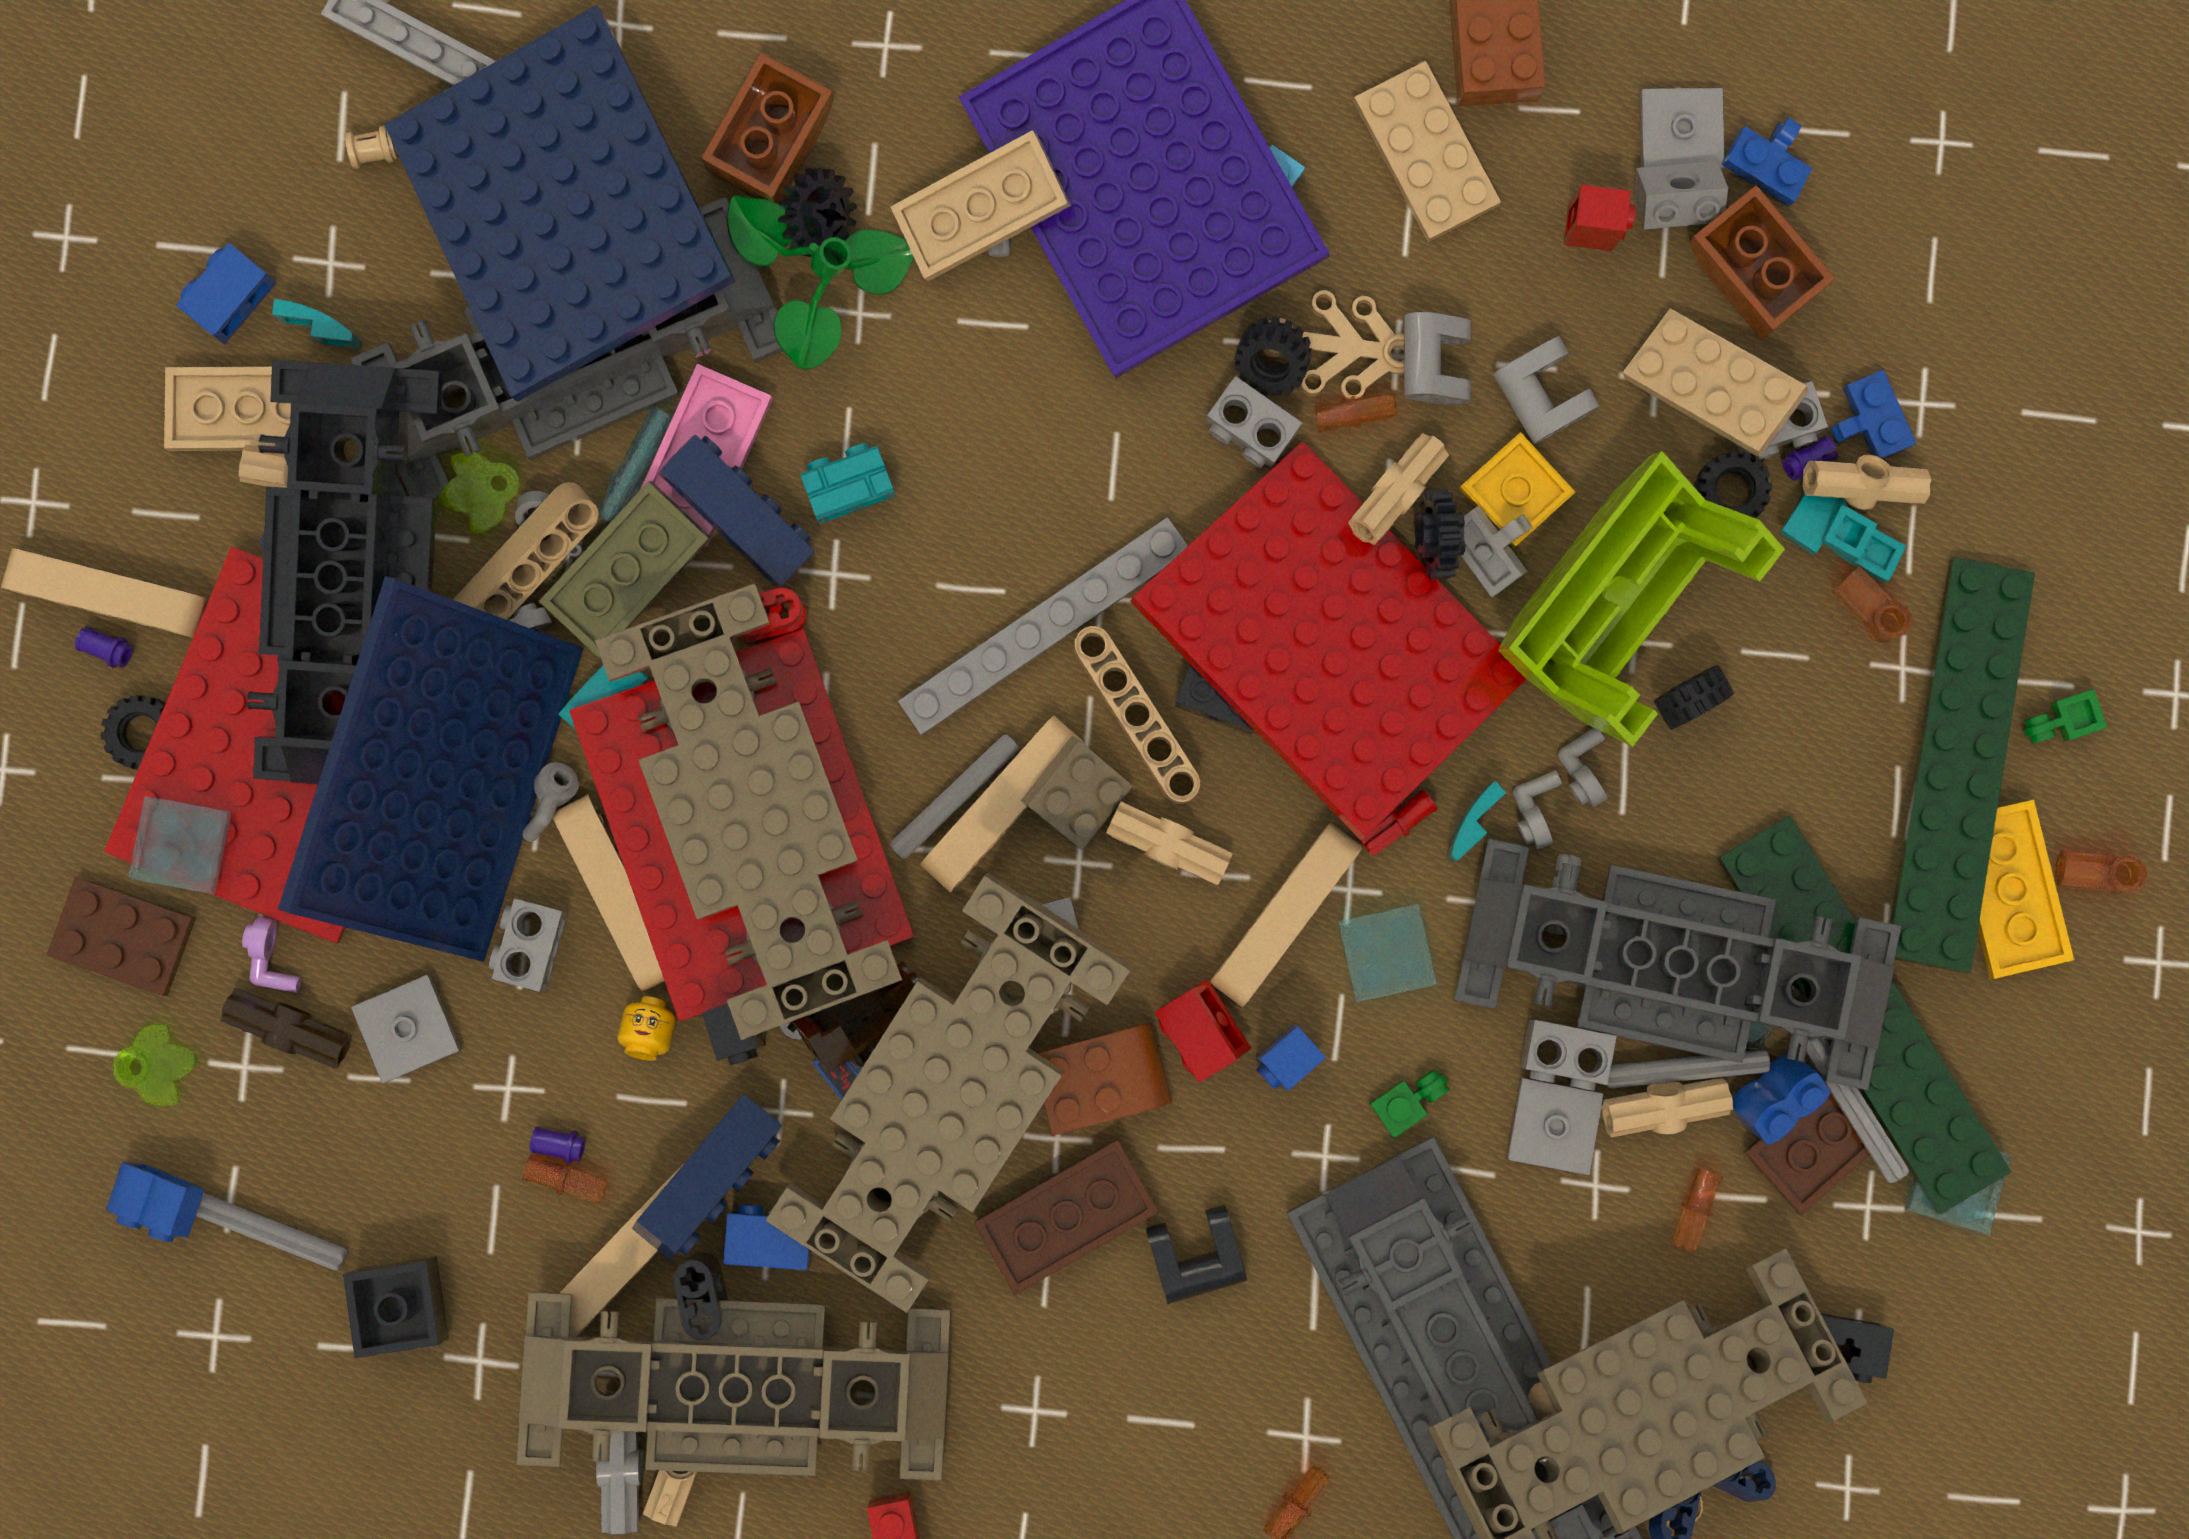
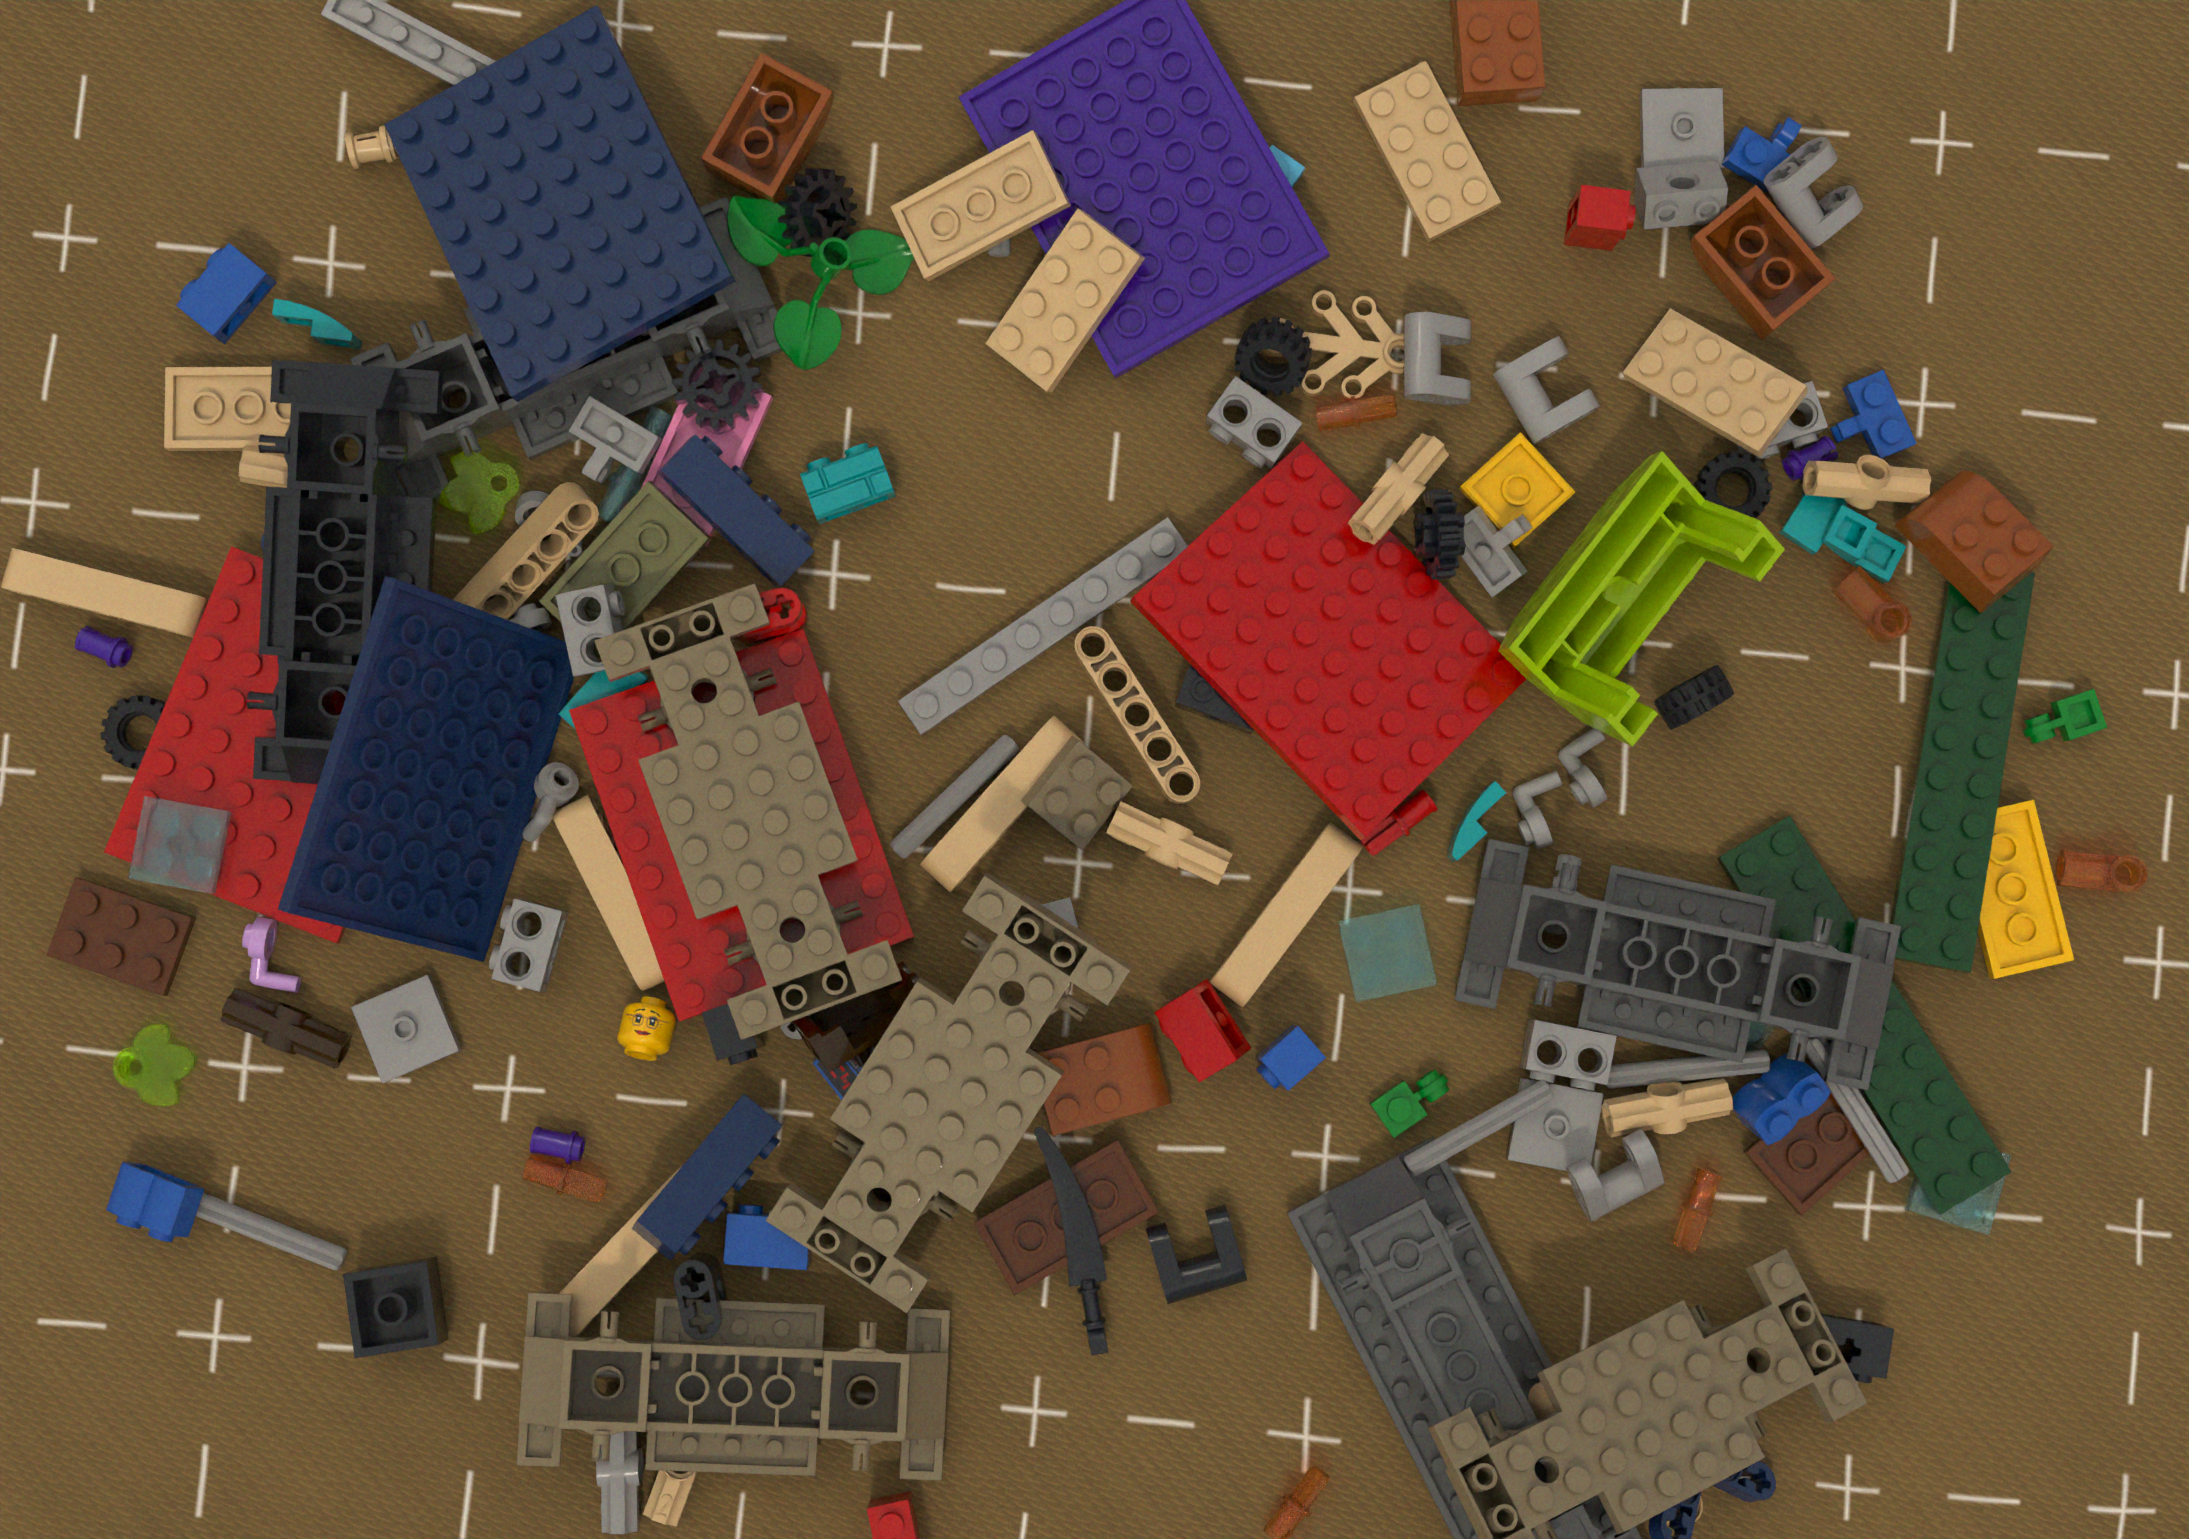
(582, 631): none -> light grey brick
(614, 439): none -> light grey plate
(702, 389): none -> black gear
(1065, 300): none -> tan plate
(1081, 1240): none -> black sword
(1478, 1128): none -> light grey axle
(1619, 1185): none -> light grey connector
(1791, 193): none -> light grey connector
(1975, 538): none -> dark orange brick

